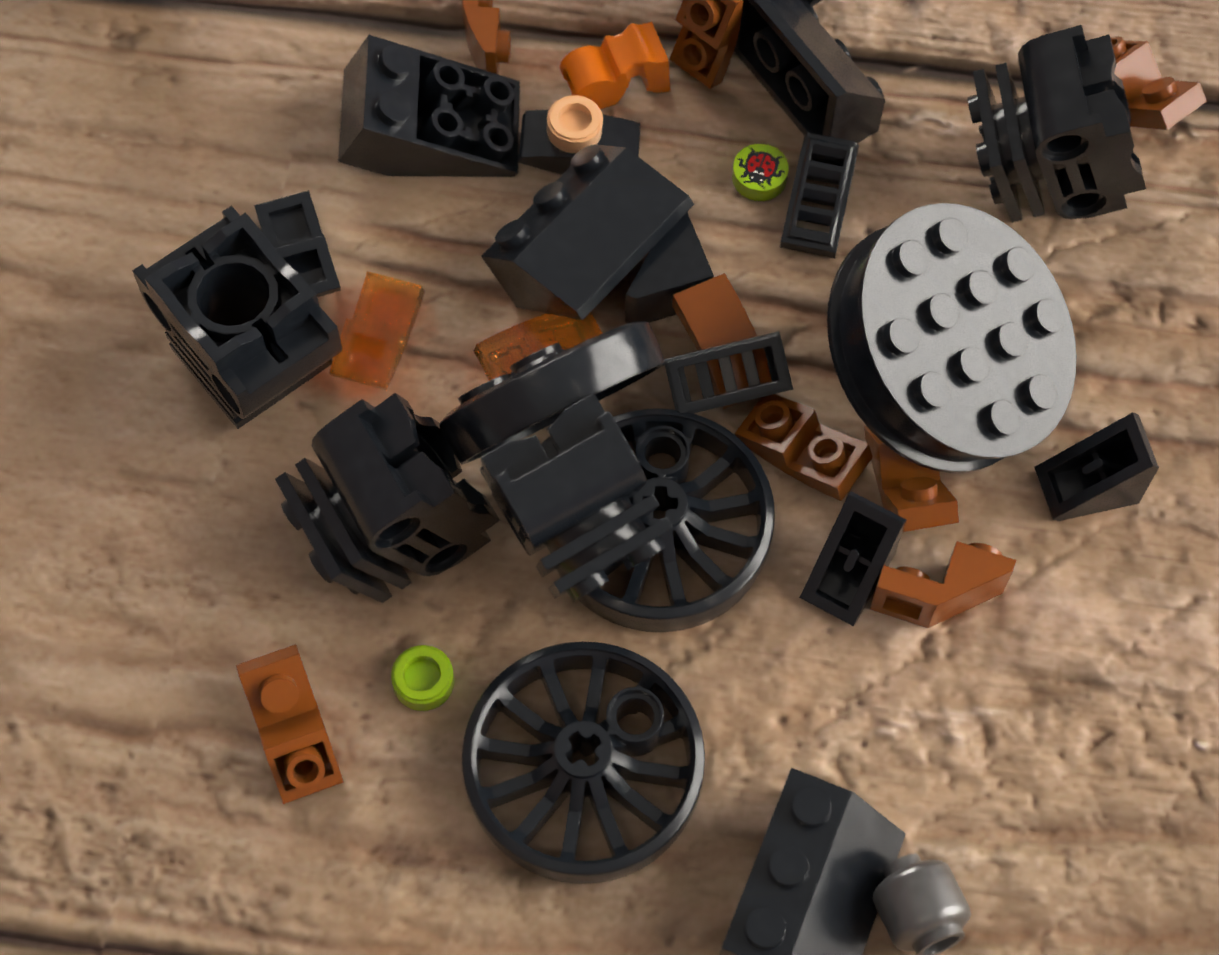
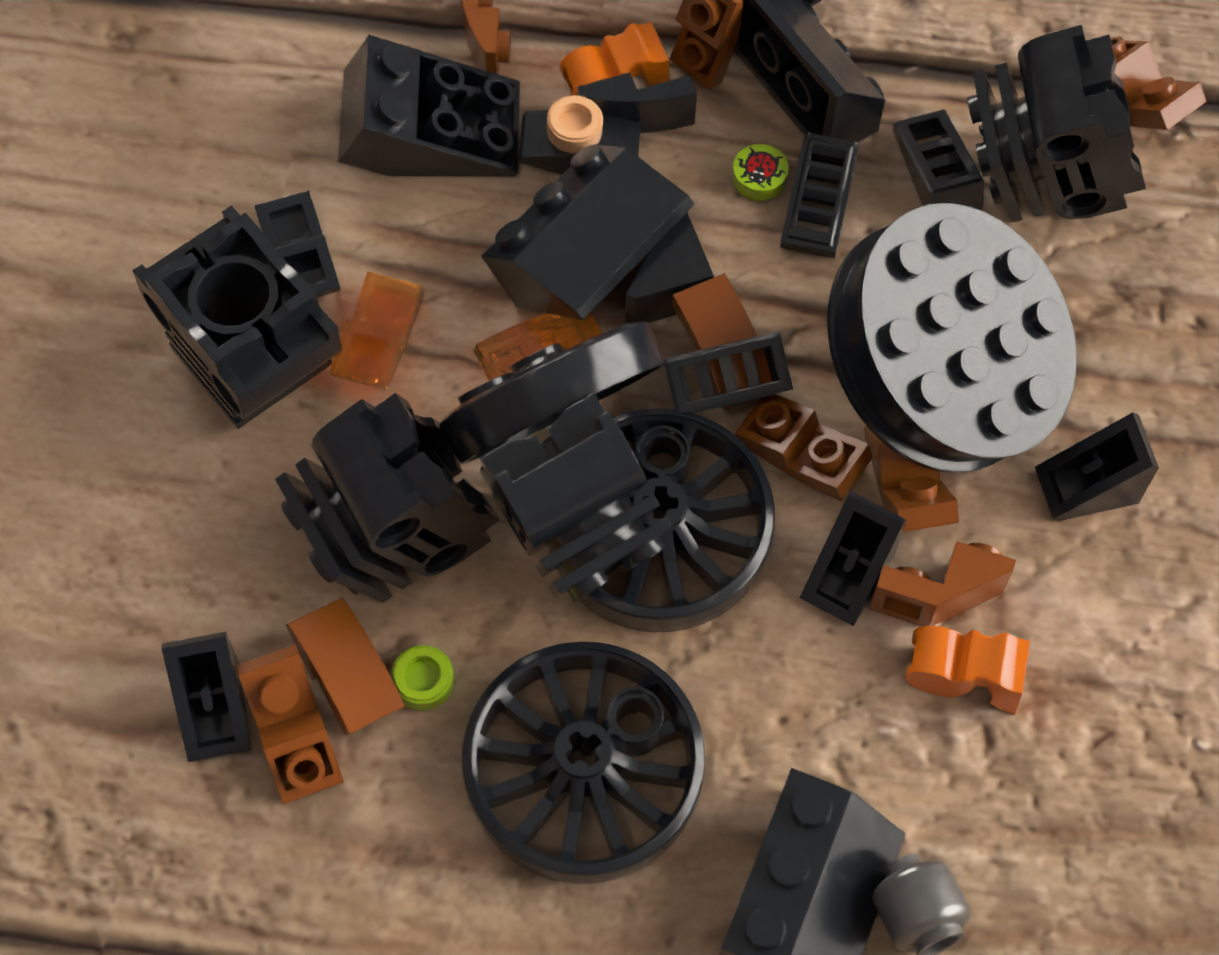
(207, 695): none -> black slope
(346, 665): none -> dark orange slope
(655, 107): none -> black slope
(956, 663): none -> orange leg
(963, 186): none -> black slope

